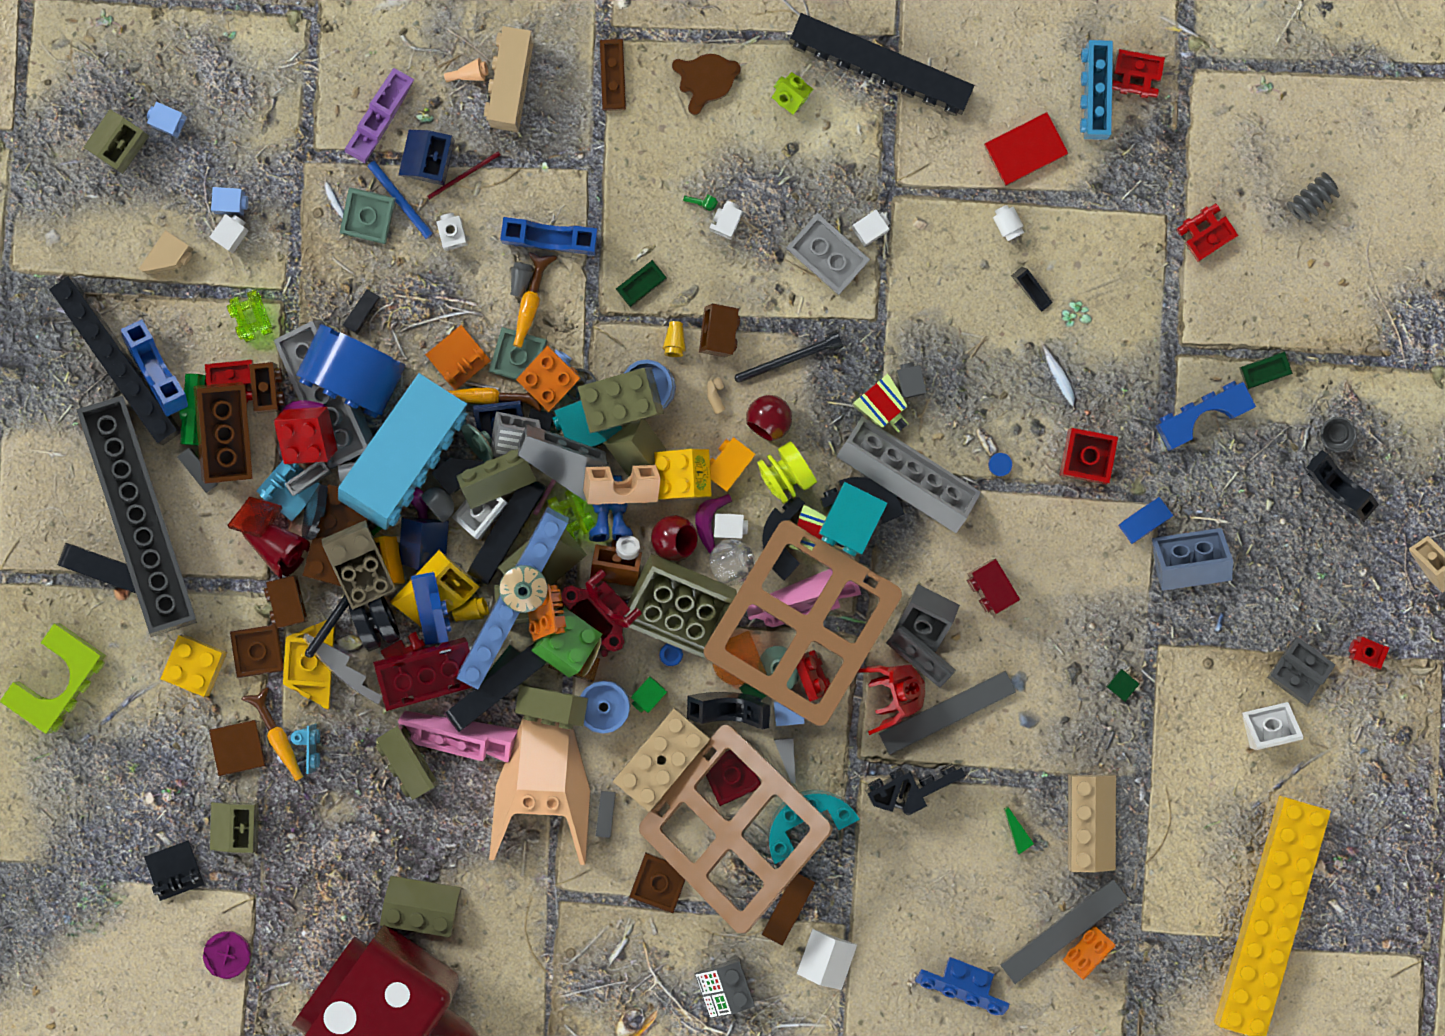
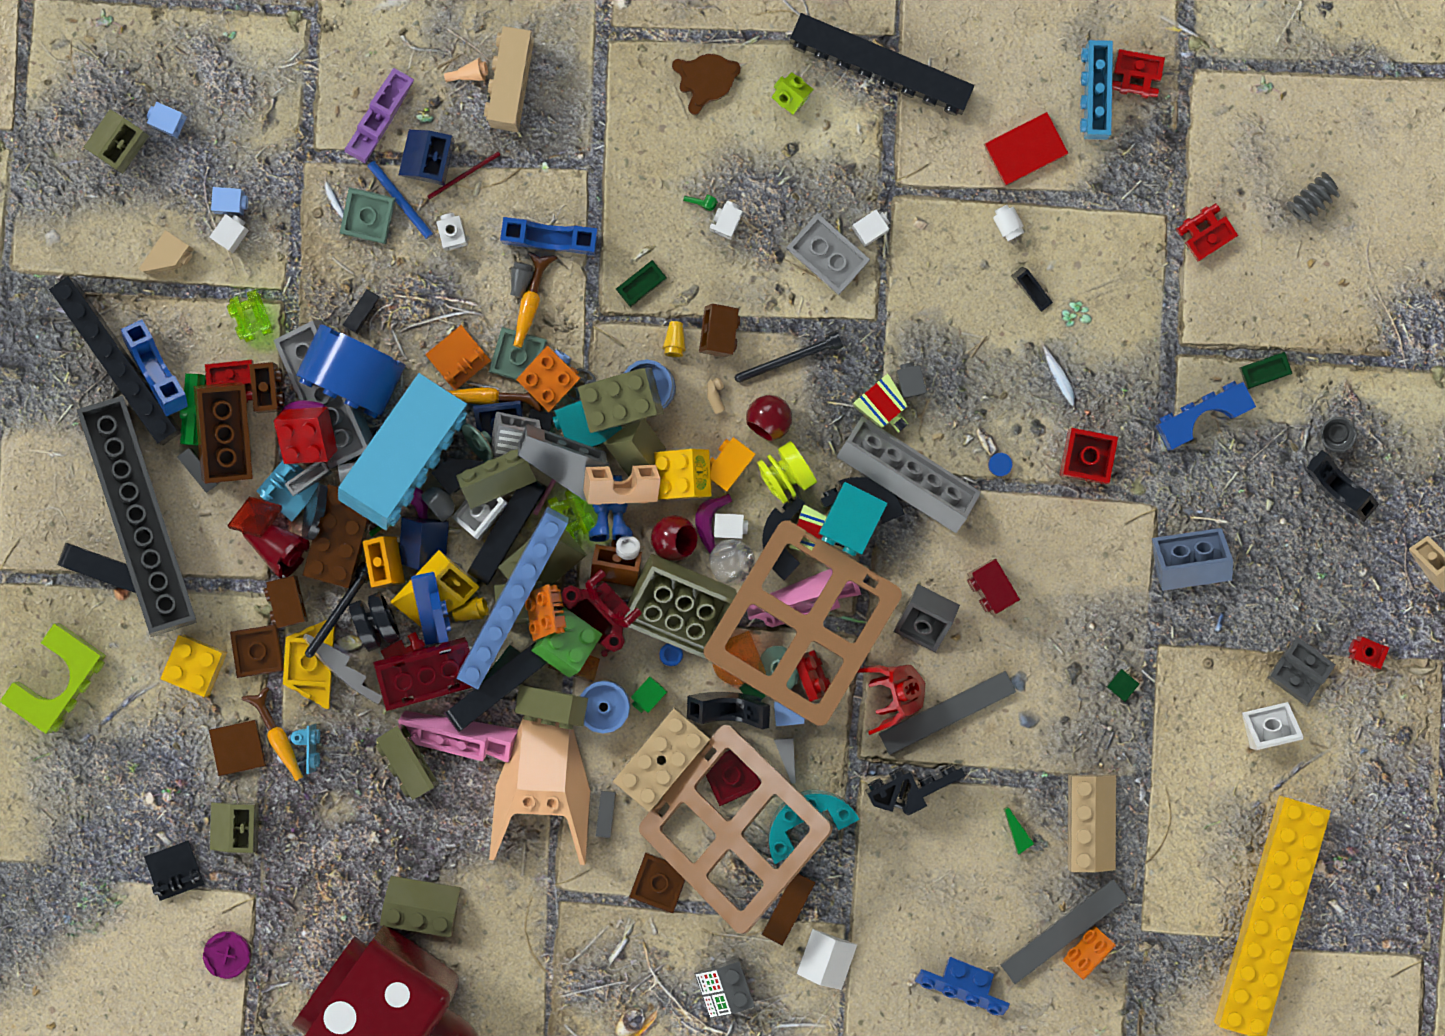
(358, 564): dark tan slope -> none
(525, 577): tan dish -> none
(590, 660): pearl gold sticker -> none
(612, 75): reddish brown tile -> none
(920, 656): dark grey tile -> none
(1145, 520): blue slope -> none

